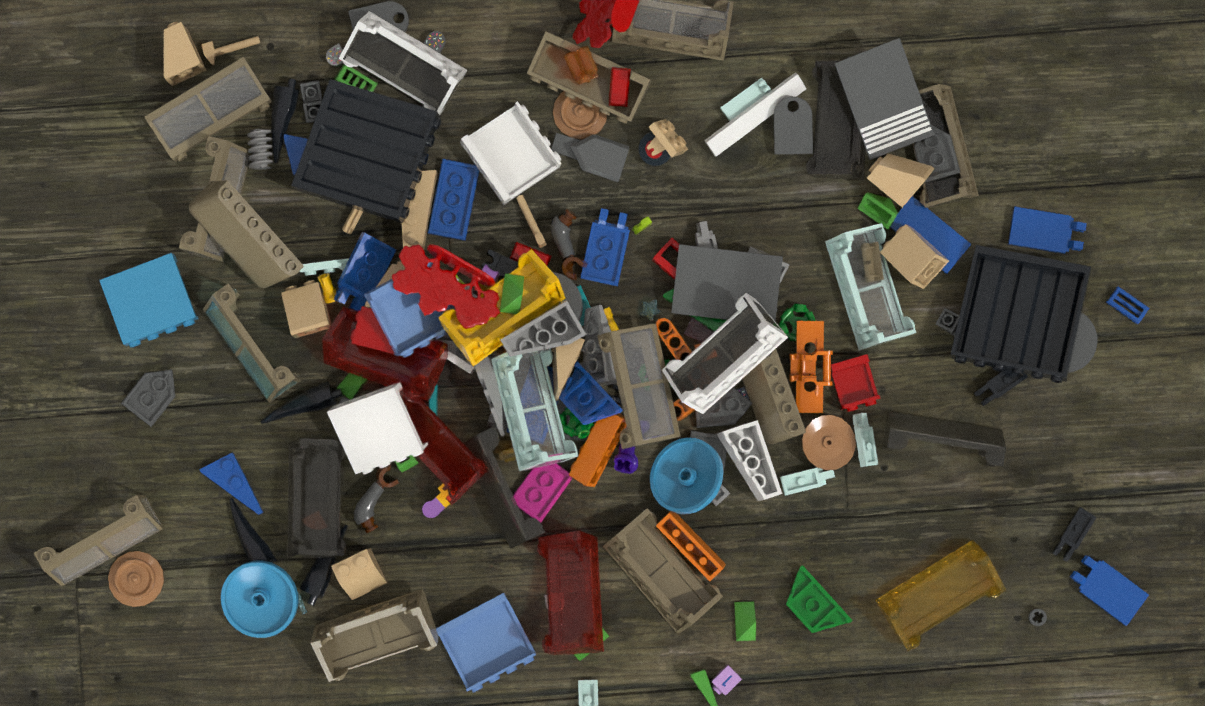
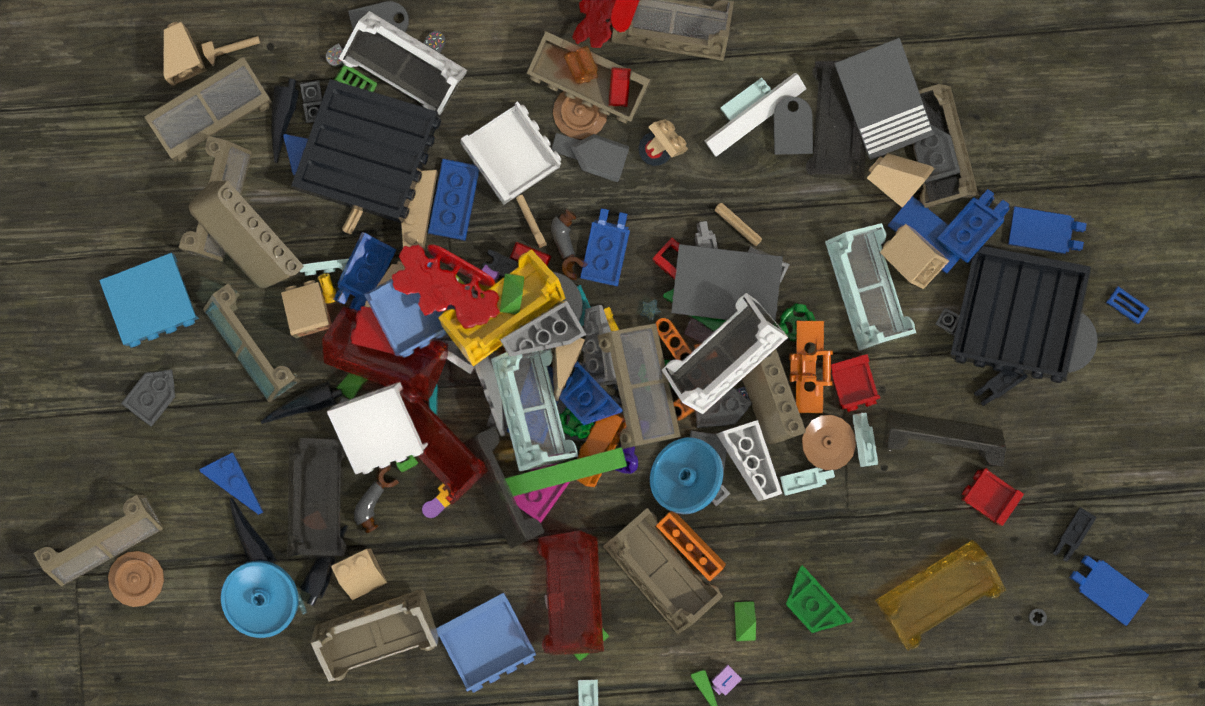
(259, 149): light grey piece -> none
(567, 472): none -> bright green beam
(642, 225): lime tile -> none
(738, 224): none -> tan axle
(872, 262): dark tan hinge -> none
(879, 209): bright green slope -> none
(973, 226): none -> blue tile
(991, 496): none -> red panel

